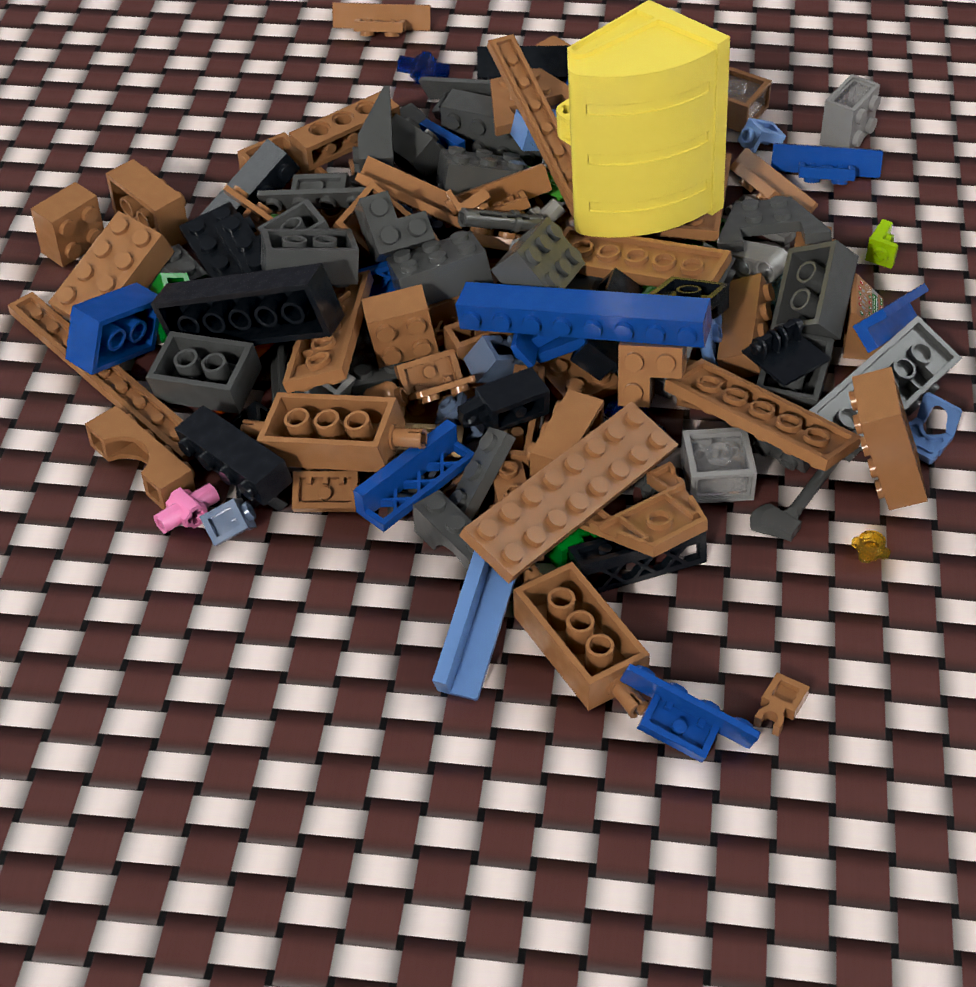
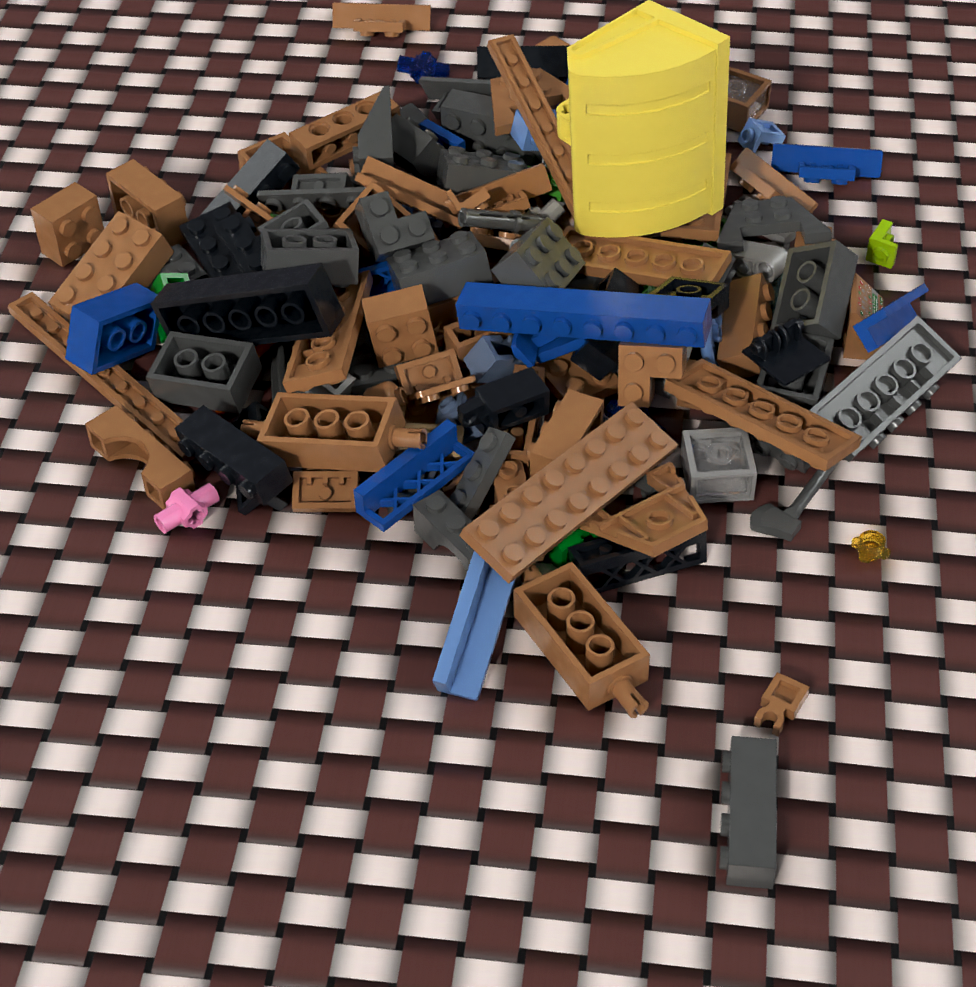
(229, 520): sand blue bracket -> none
(683, 719): blue bracket -> none
(751, 812): none -> dark grey brick
(850, 113): light grey piece -> none
(887, 439): medium nougat brick -> none
(930, 445): medium blue piece -> none

